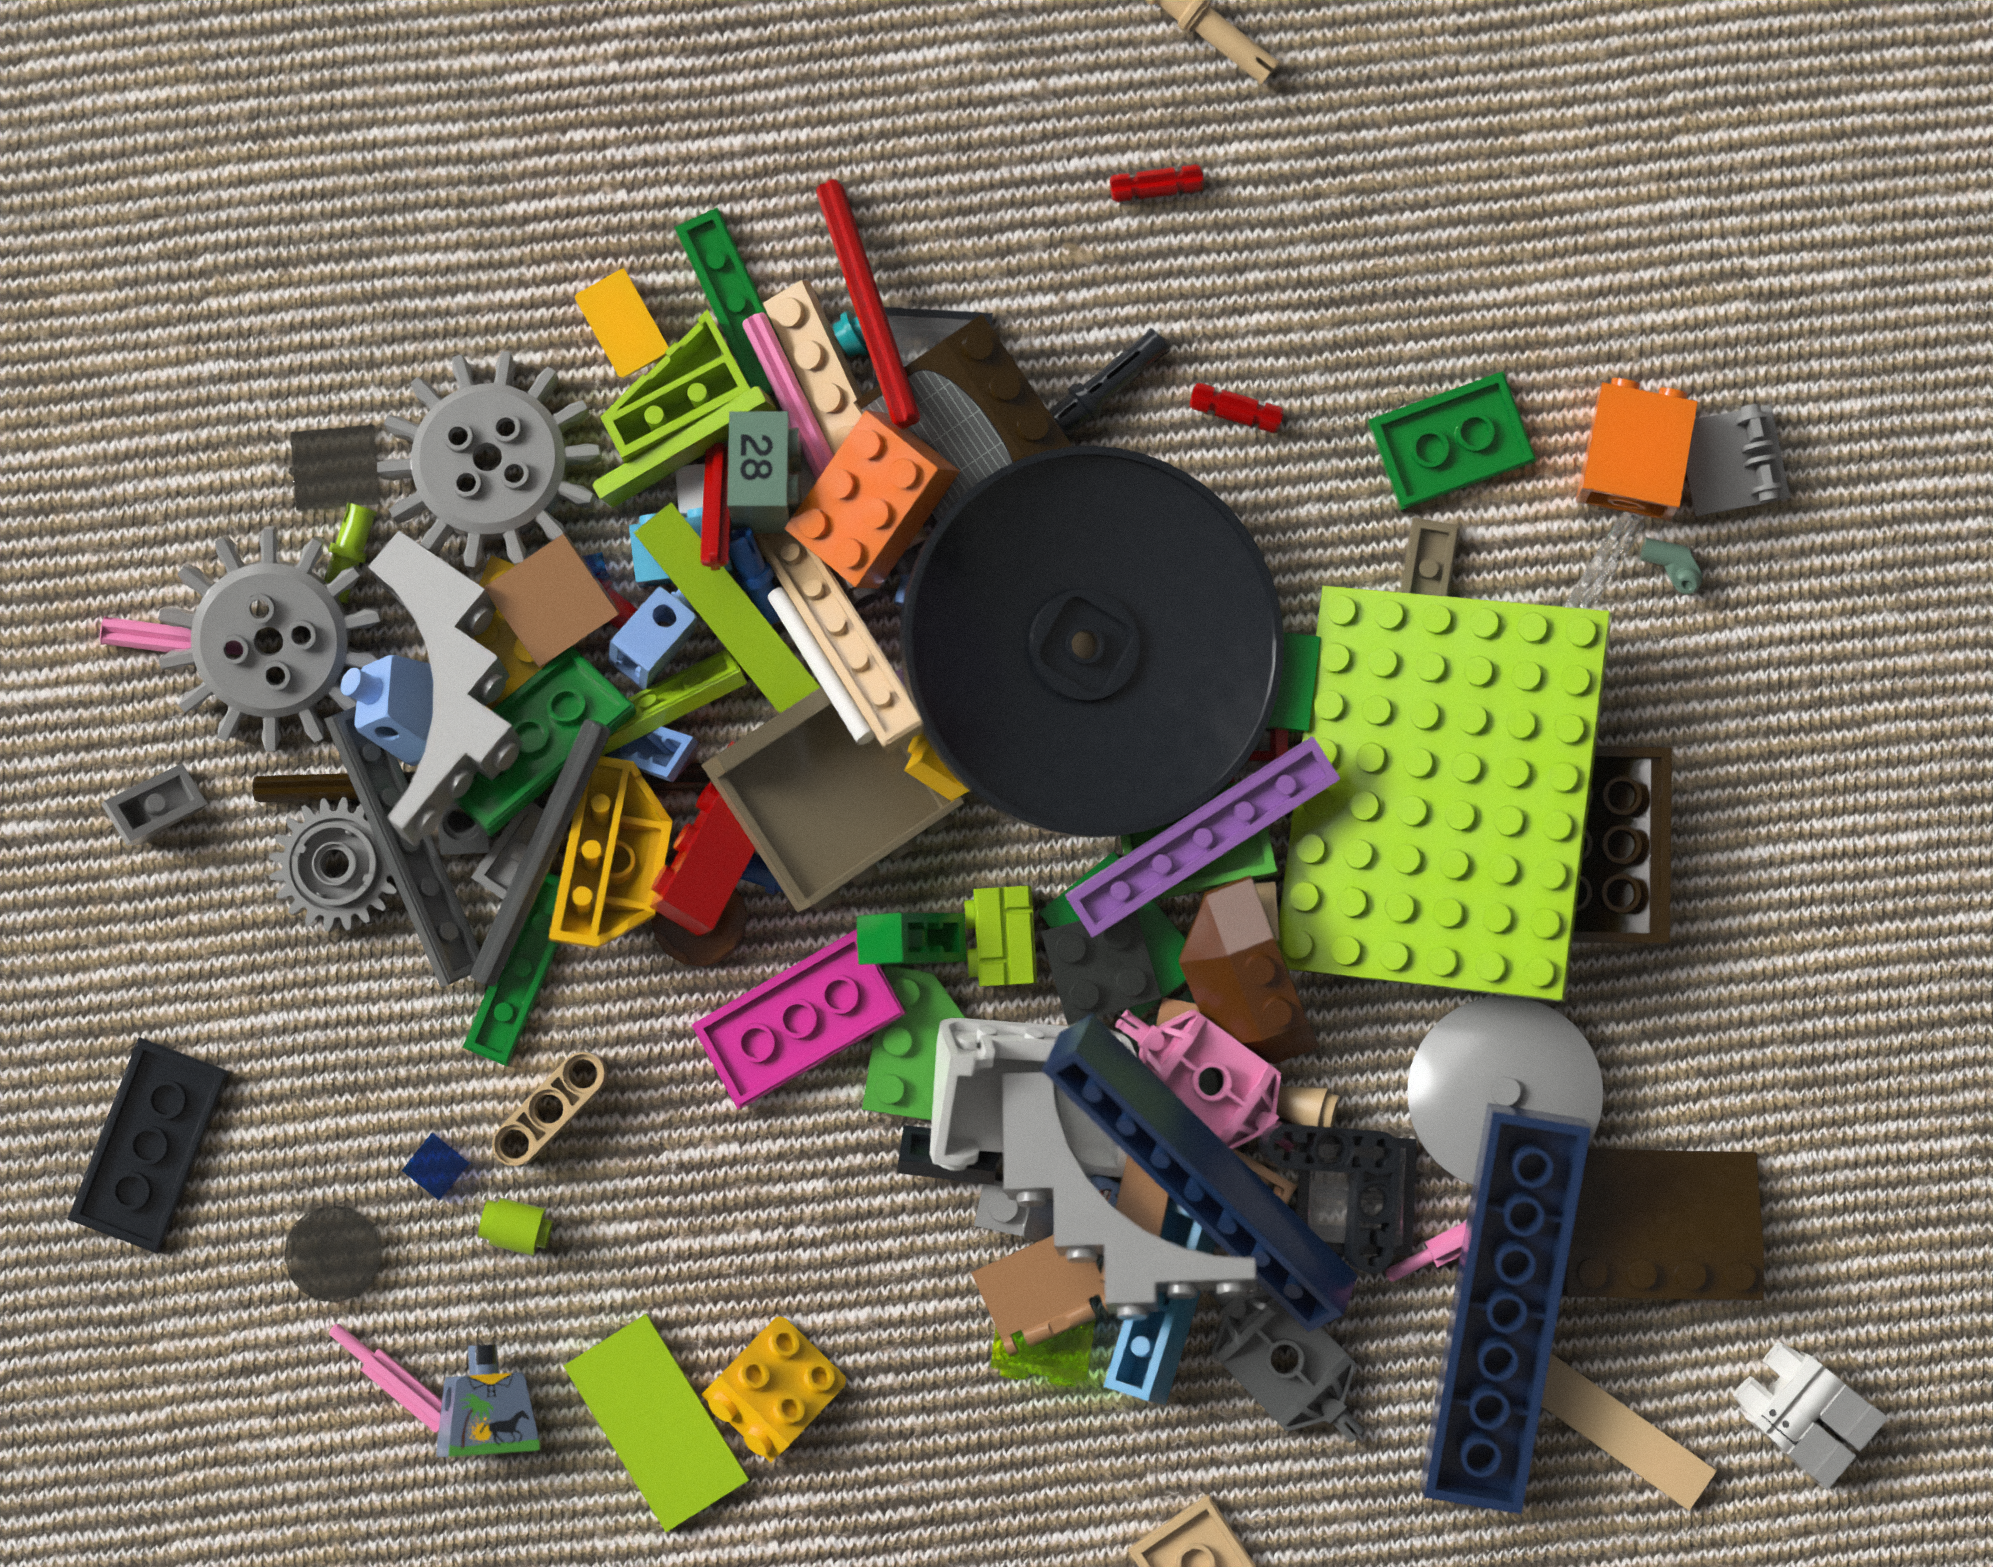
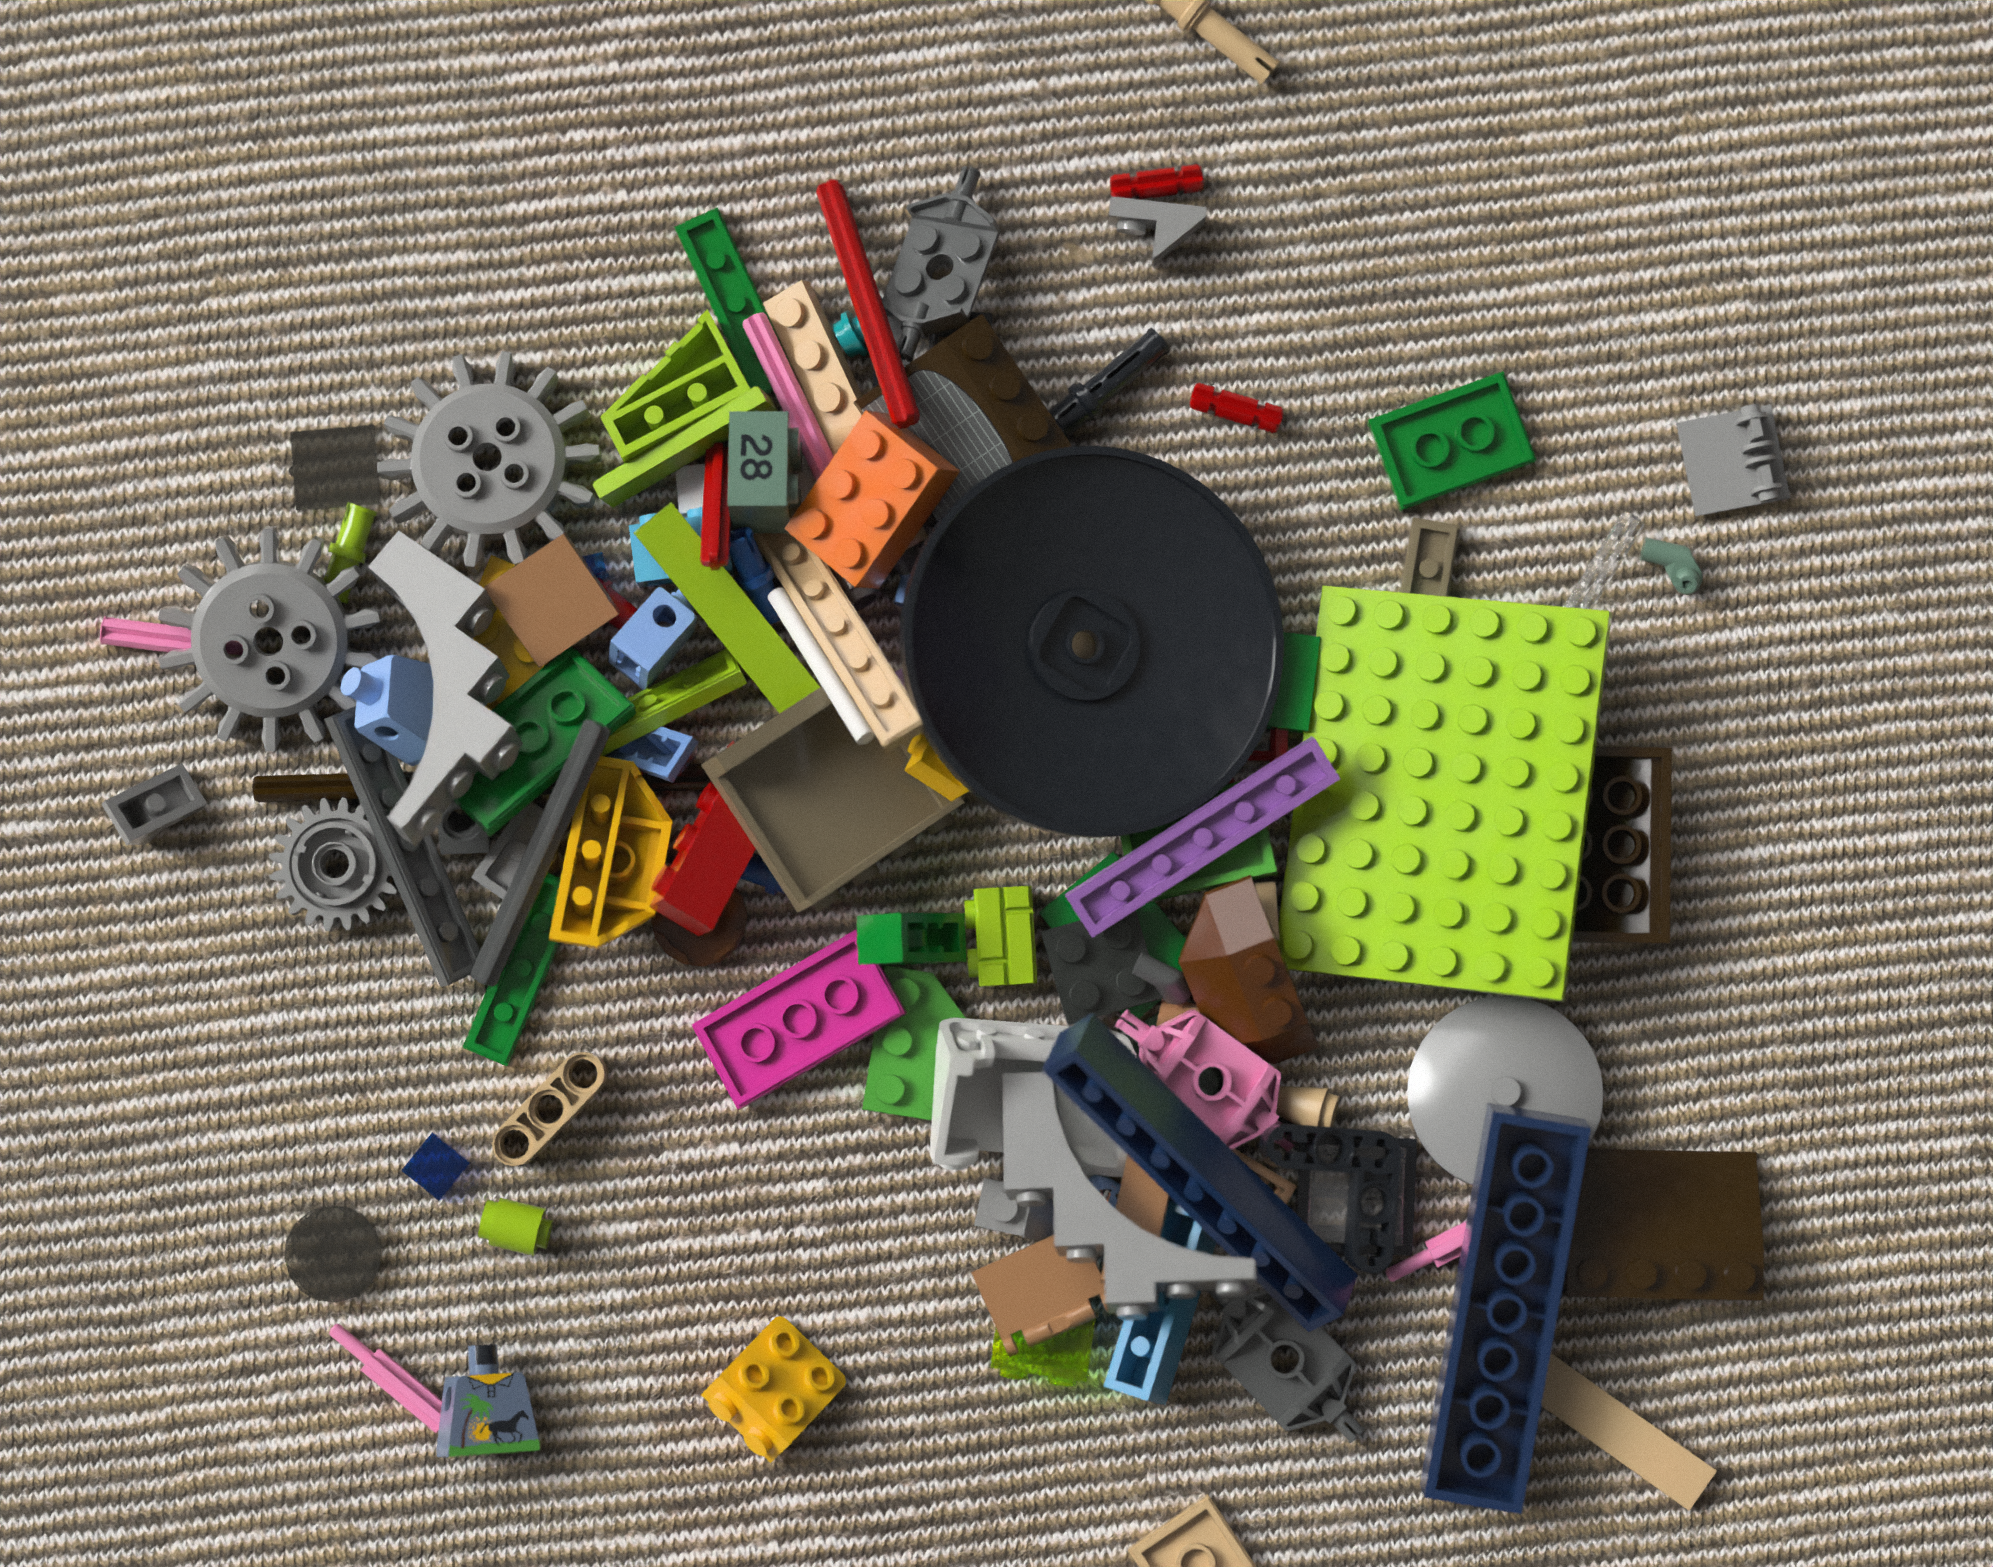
(149, 1145): black tile -> none
(622, 324): yellow panel -> none
(656, 1422): lime tile -> none
(916, 1160): black plate -> none
(941, 232): none -> dark grey plate
(1166, 979): none -> dark grey arm
(1171, 222): none -> light grey slope
(1637, 449): orange slope -> none
(1796, 1401): hips -> none

